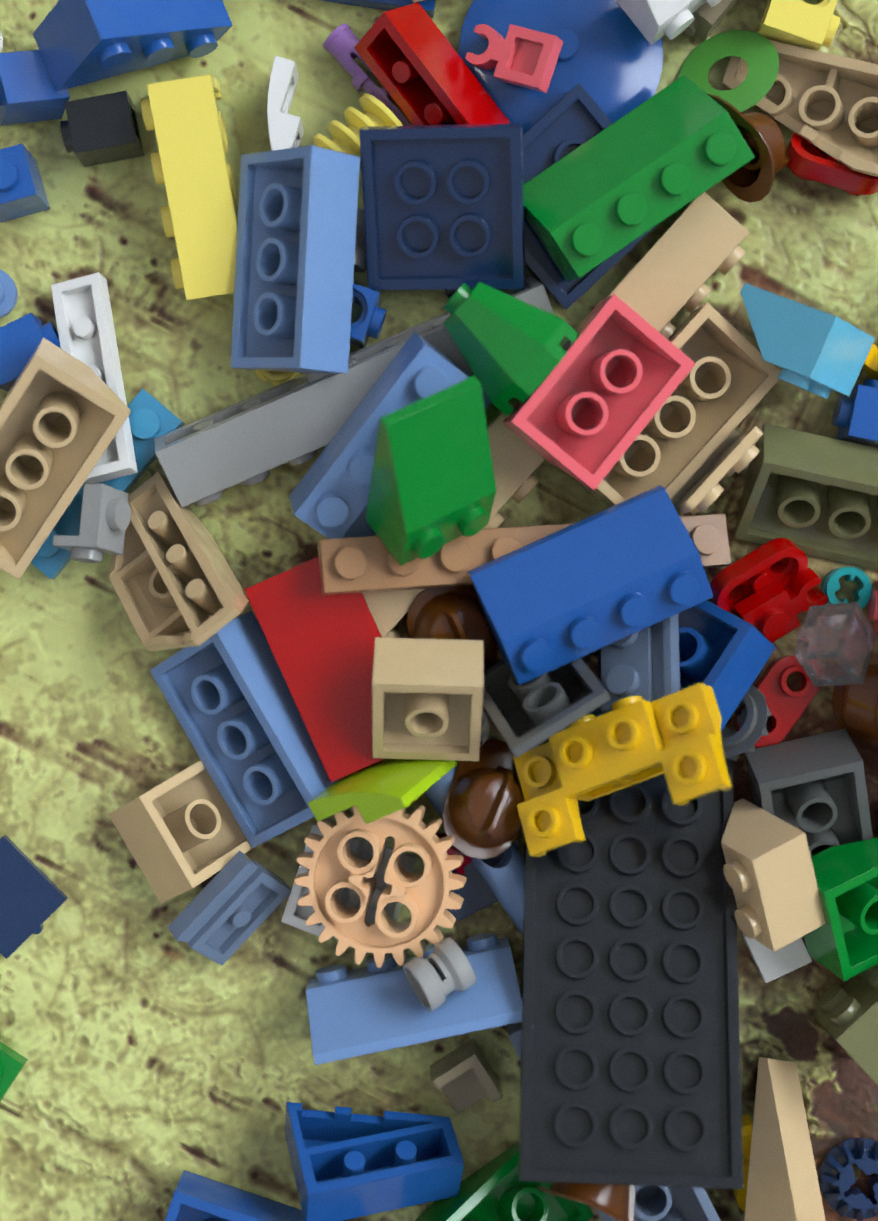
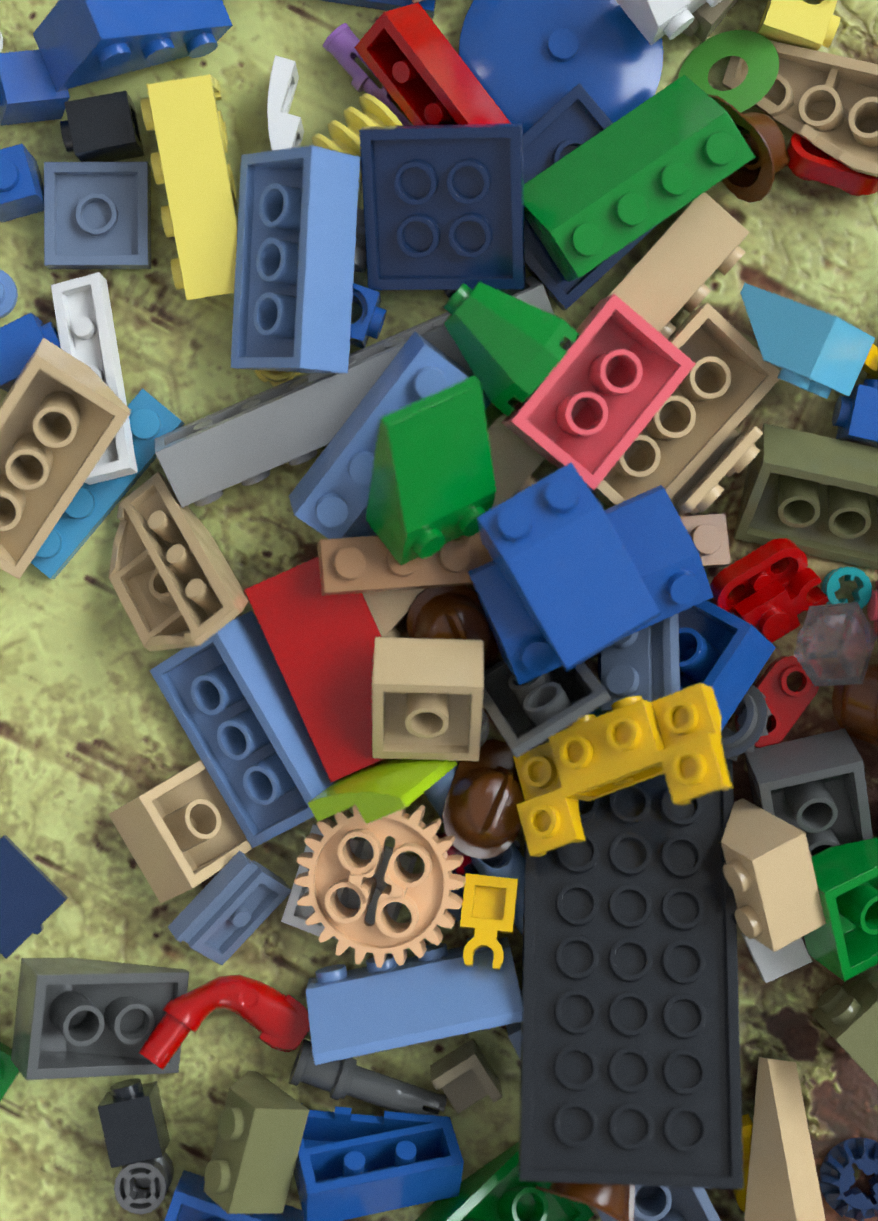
(90, 1017): none -> dark grey slope
(97, 215): none -> sand blue plate
(102, 525): light grey bracket -> none
(133, 1122): none -> black brick
(151, 1173): none -> flat silver wheel
(255, 1147): none -> olive slope
(277, 1016): none -> red piece
(347, 1078): none -> dark grey pin
(439, 974): light grey wheel -> none
(488, 909): none -> yellow plate
(521, 59): coral plate -> none
(567, 566): none -> blue slope

